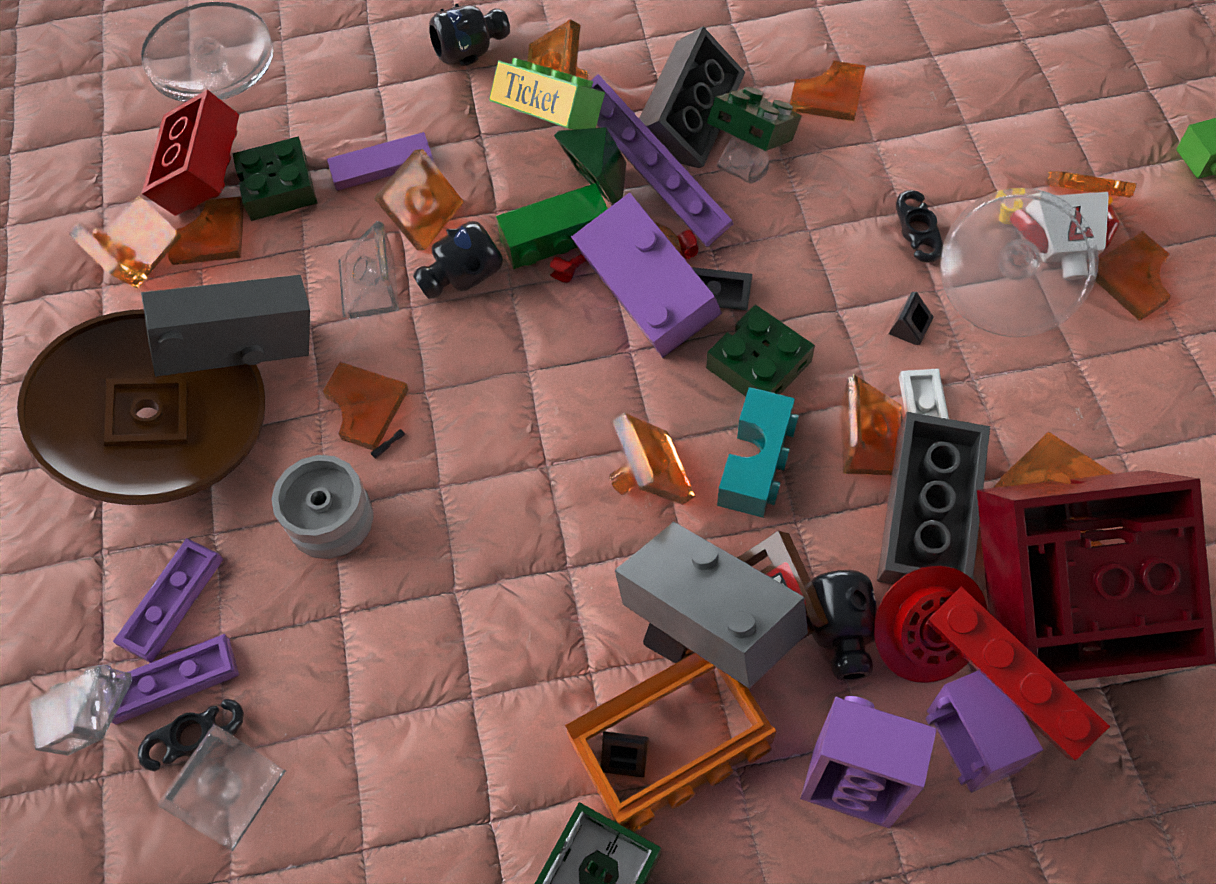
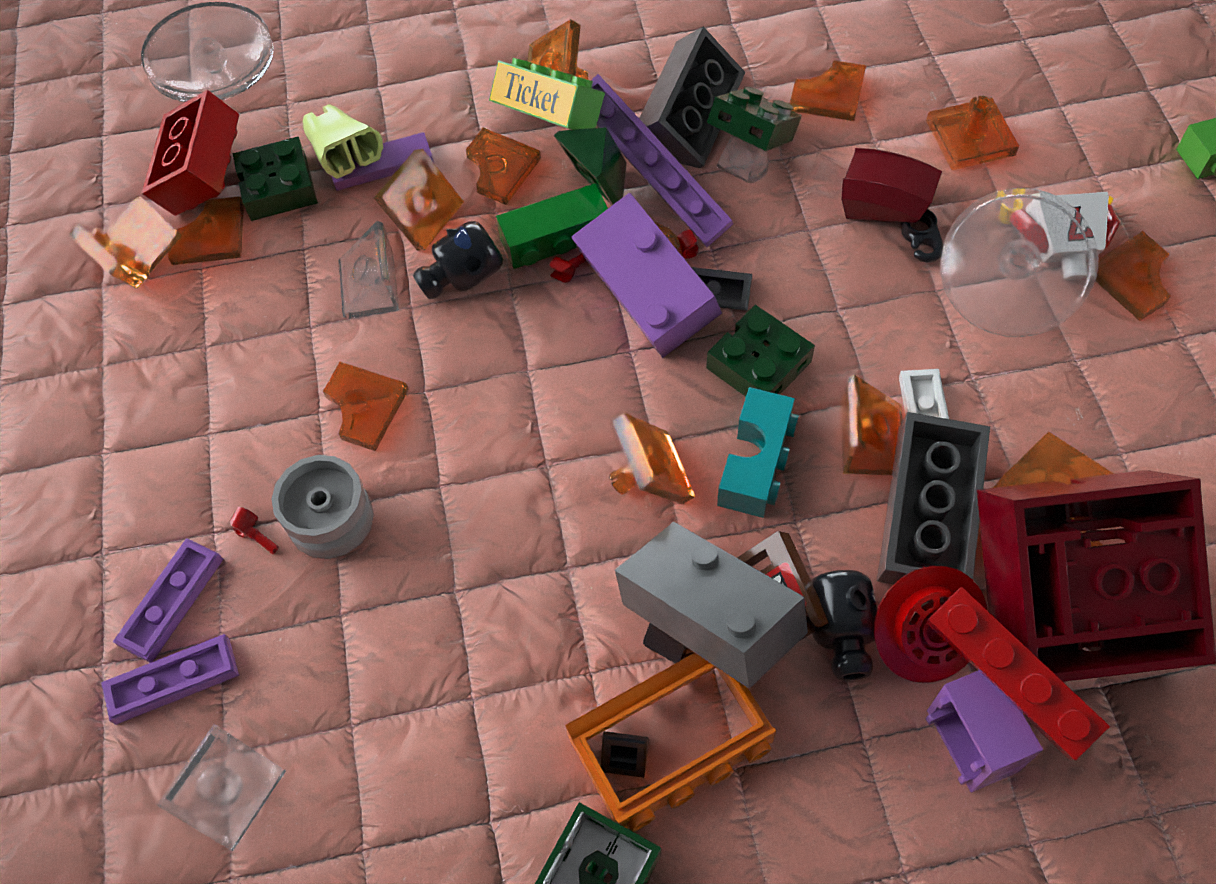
(78, 710): clear slope -> none
(84, 426): reddish brown dish -> none
(171, 734): black piece -> none
(227, 324): dark grey brick -> none
(243, 524): none -> red hand
(339, 139): none -> yellowish green piece
(385, 445): black piece -> none
(465, 33): black piece -> none
(502, 164): none -> clear orange tile
(868, 762): medium lavender brick -> none
(888, 186): none -> dark red slope
(912, 320): black slope -> none
(972, 133): none -> clear orange tile
(1091, 184): clear orange piece -> none

